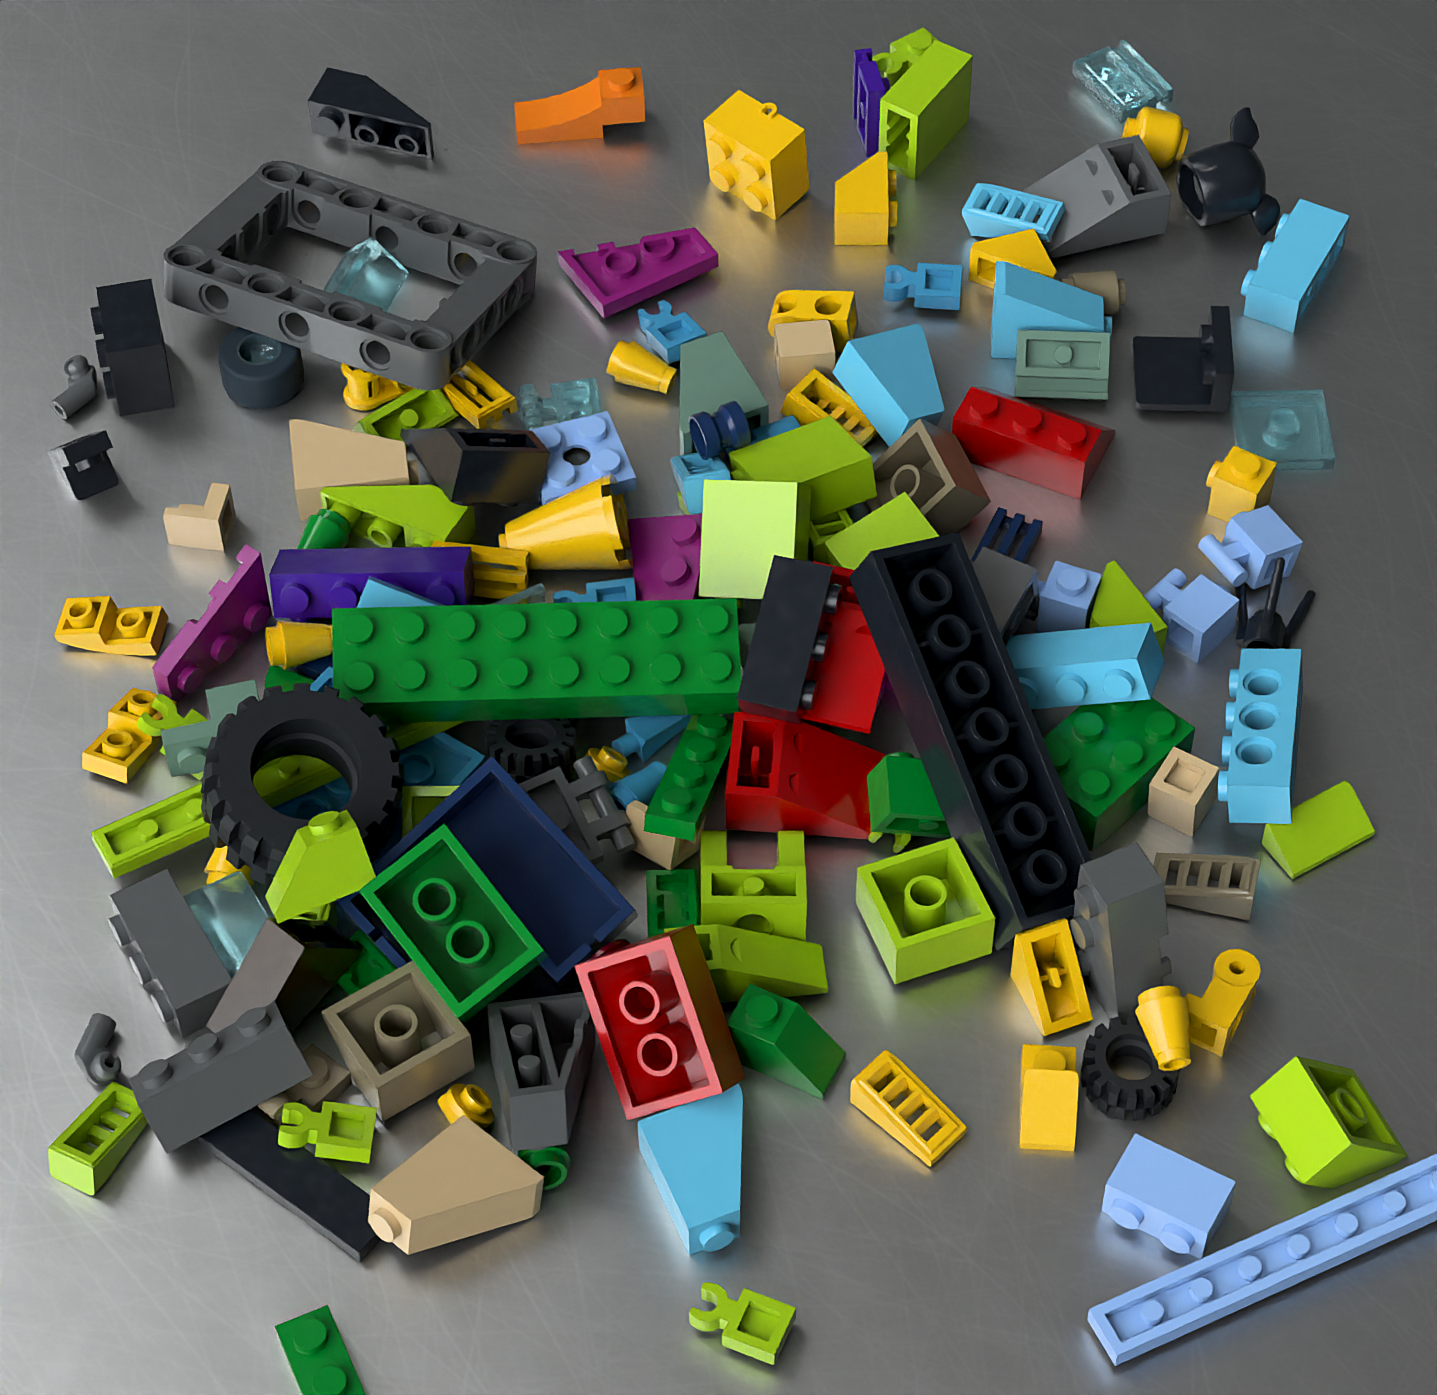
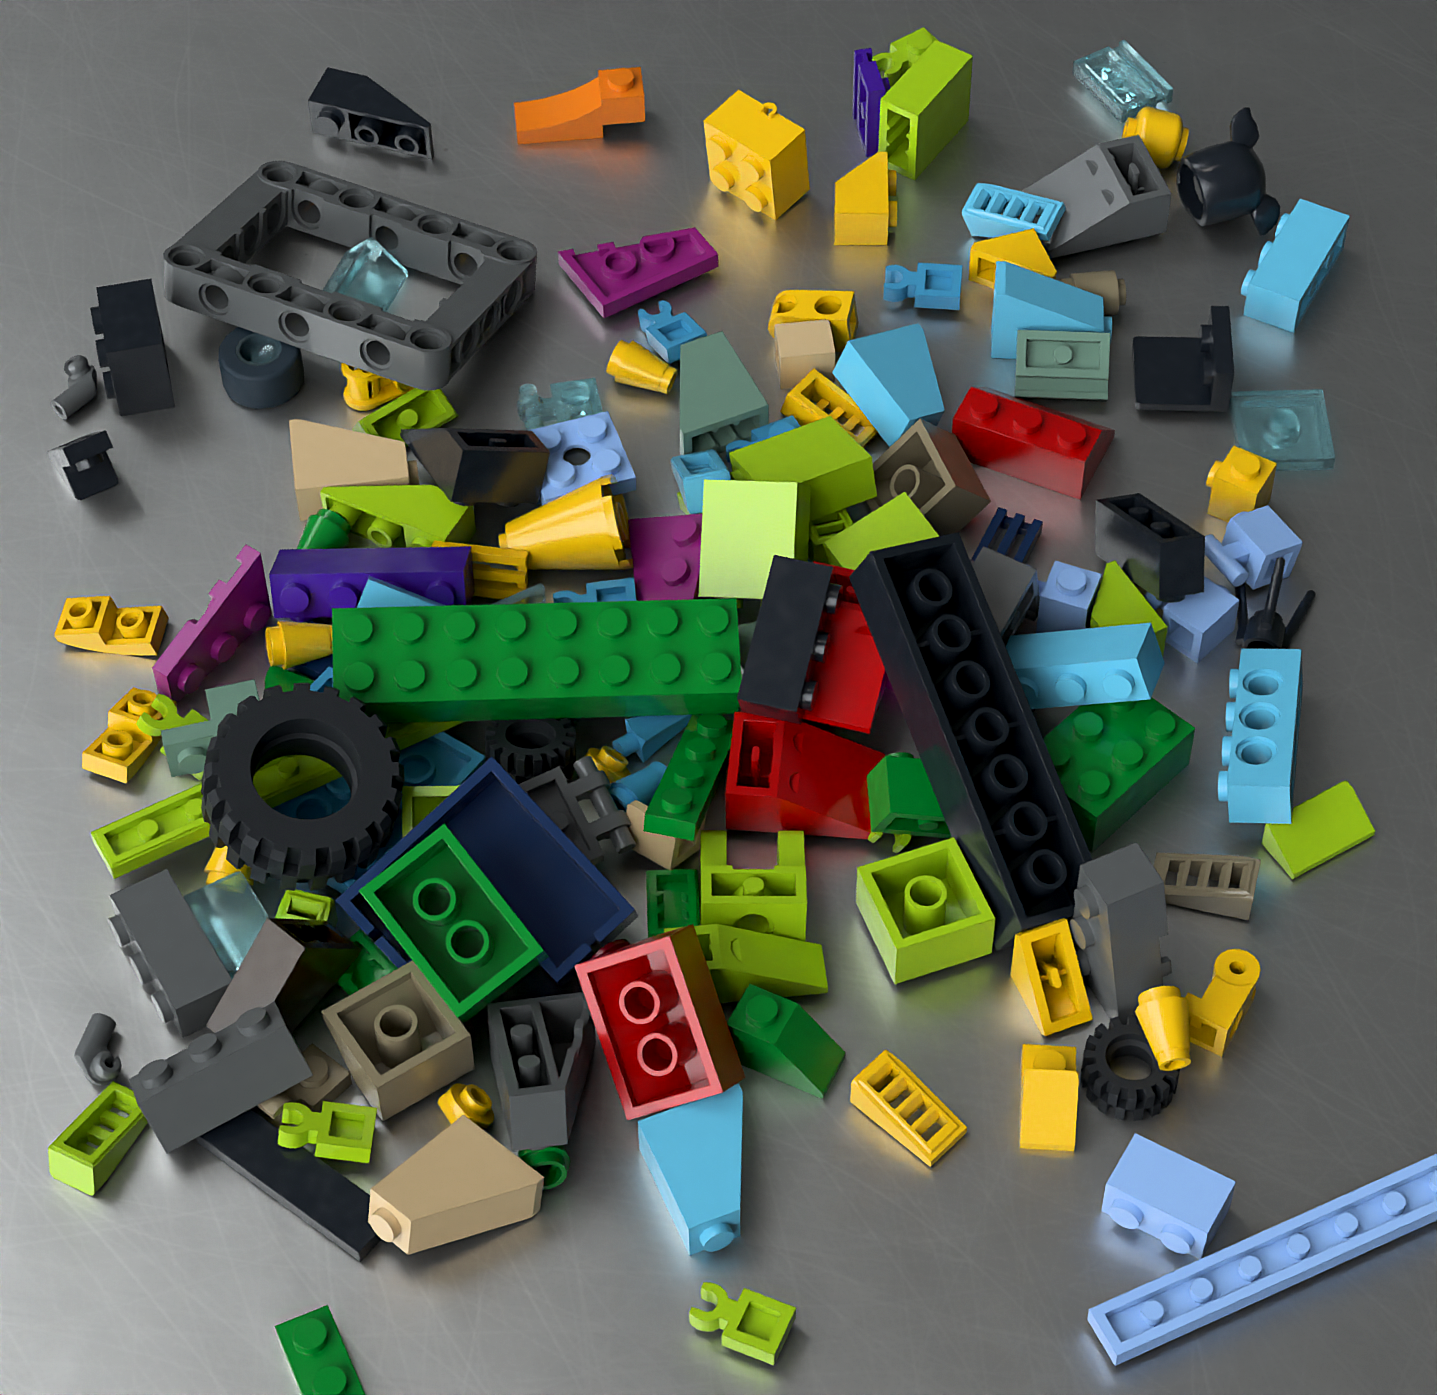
(202, 525): tan panel -> none
(320, 866): lime slope -> none
(472, 404): yellow tile -> none
(720, 430): dark blue wheel -> none
(1150, 546): none -> black brick
(1183, 791): tan panel -> none
(1325, 1123): lime slope -> none

